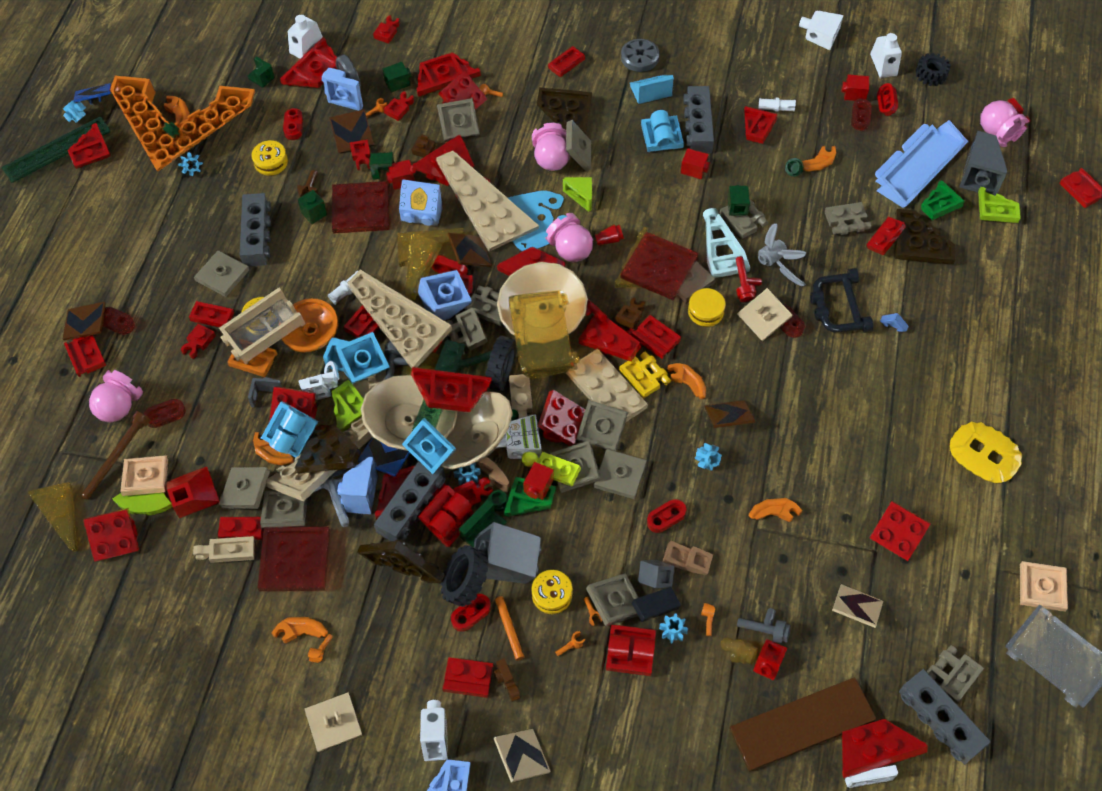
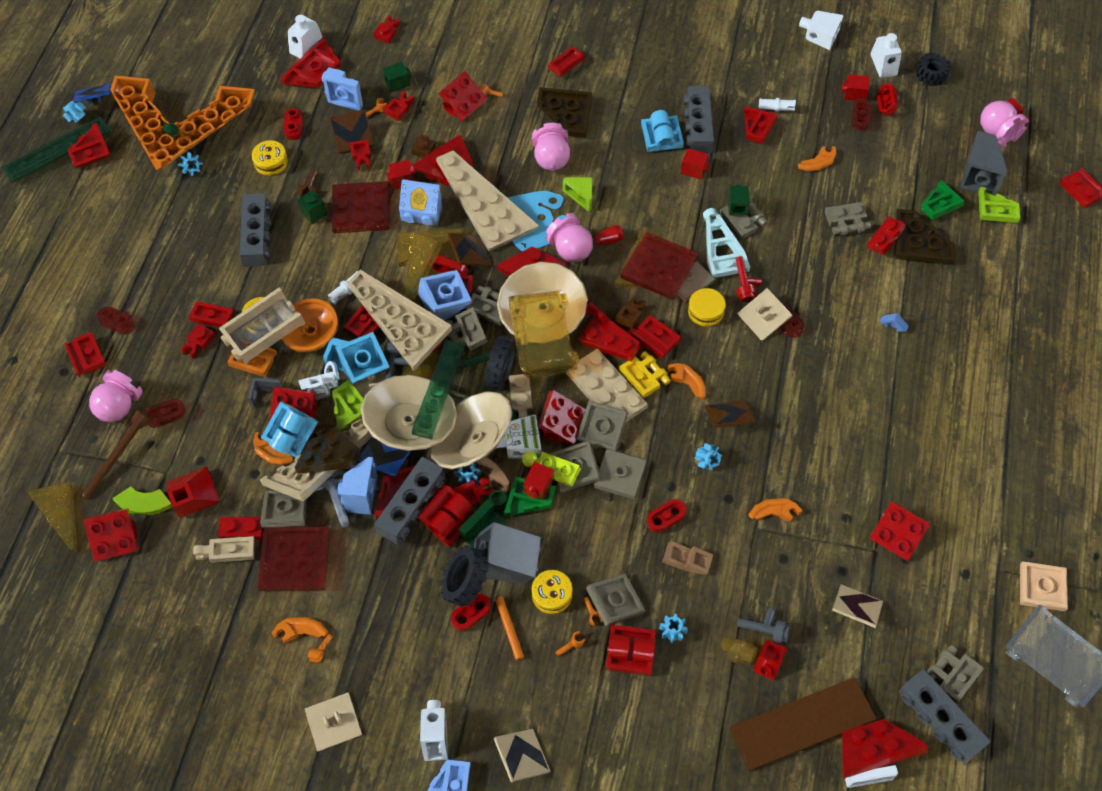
(84, 321): reddish brown piece -> none
(144, 475): light nougat tile -> none
(177, 107): orange piece -> none
(221, 273): dark tan plate -> none
(244, 487): dark tan plate -> none
(262, 74): dark green panel -> none
(345, 64): dark grey wheel -> none
(380, 162): dark green panel -> none
(402, 559): dark brown plate -> none
(428, 446): medium azure slope -> none
(441, 71): red wing -> none
(450, 389): red wing -> none
(458, 119): dark tan plate -> none
(468, 677): red plate -> none
(504, 675): reddish brown plate -> none
(578, 145): dark tan plate -> none
(640, 55): dark grey wheel -> none
(652, 88): medium azure slope -> none
(656, 573): dark grey panel -> none
(656, 604): black tile -> none
(708, 611): orange hand -> none
(775, 251): light grey plant -> none
(794, 167): dark green plate -> none
(822, 312): black bar -> none
(920, 162): light blue slope -> none
(978, 461): yellow piece -> none

